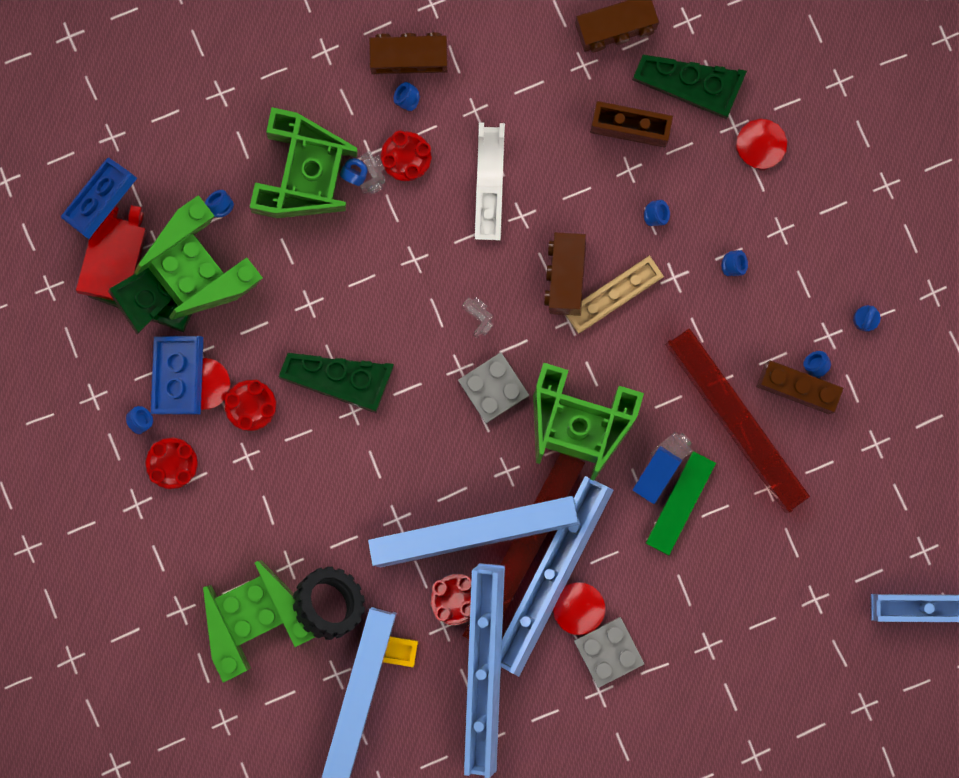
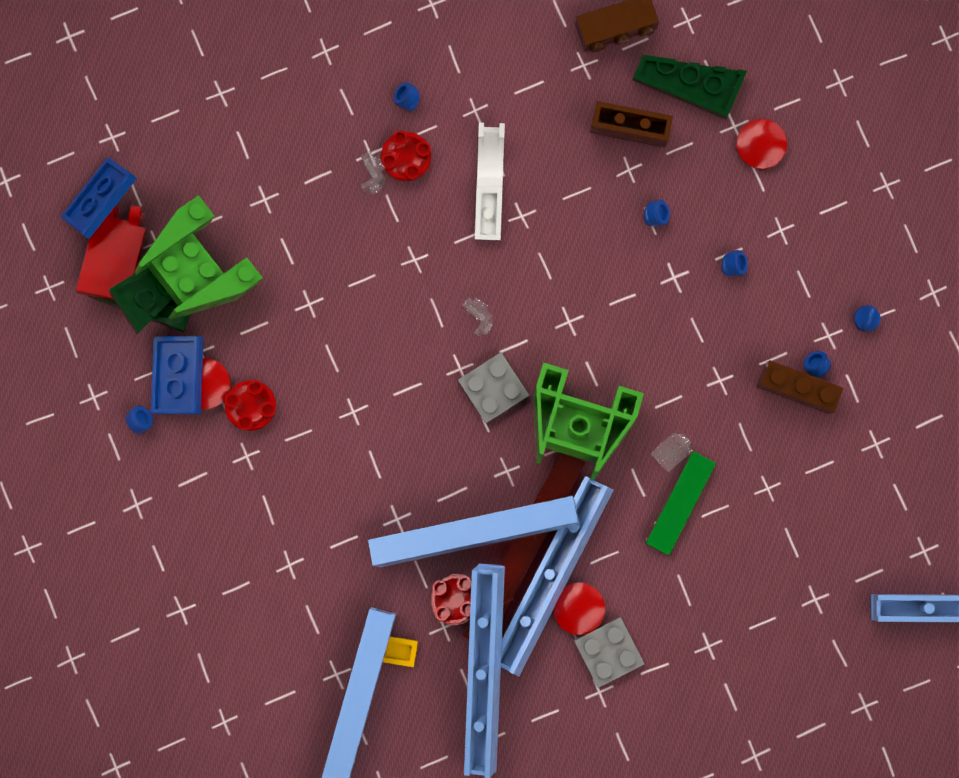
(171, 463): red dish -> none
(219, 203): blue tile -> none
(247, 614): bright green wedge -> none
(309, 169): bright green wedge -> none
(338, 378): dark green wing -> none
(348, 589): black tyre -> none
(352, 175): blue tile -> none
(408, 54): reddish brown brick -> none
(566, 274): reddish brown brick -> none
(616, 294): tan tile -> none
(657, 475): blue tile -> none
(737, 421): clear red tile -> none

